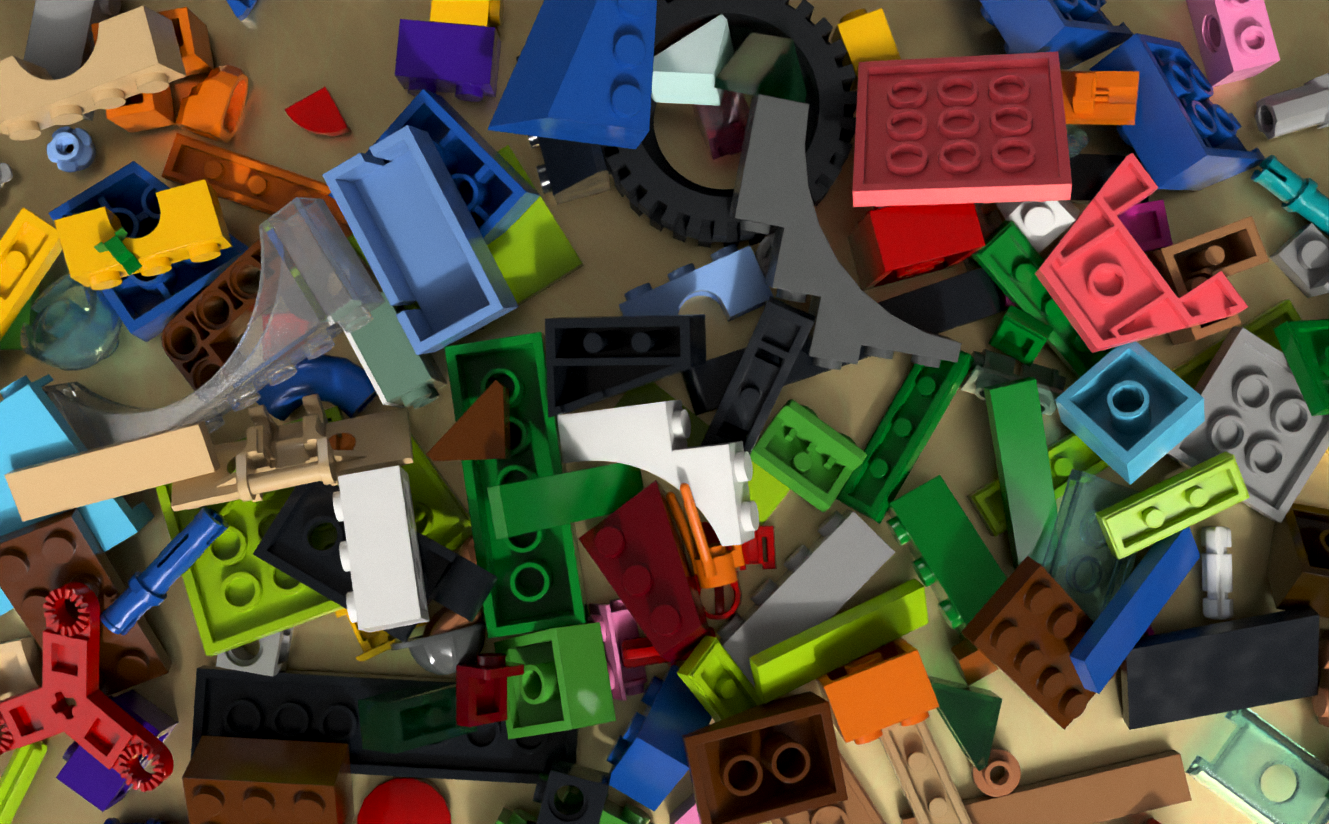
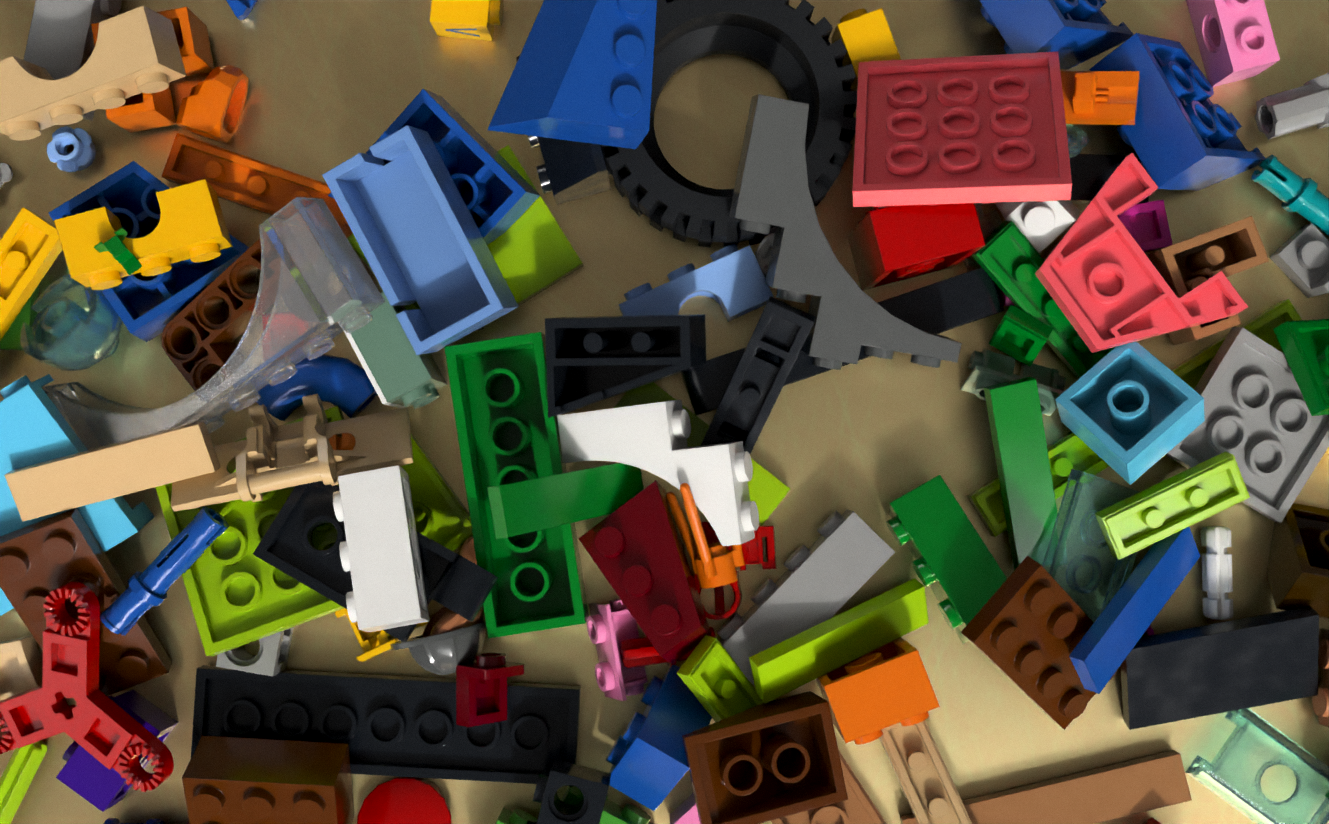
(319, 114): red tile -> none
(409, 718): clear green slope -> none
(448, 59): dark purple brick -> none
(480, 431): reddish brown slope -> none
(561, 683): bright green slope -> none
(689, 67): light aqua slope -> none
(723, 125): clear pink brick -> none
(764, 67): slope -> none
(807, 454): bright green bracket -> none
(903, 436): green tile -> none
(970, 717): clear green slope -> none
(971, 662): dark orange tile -> none
(1007, 783): nougat plate -> none

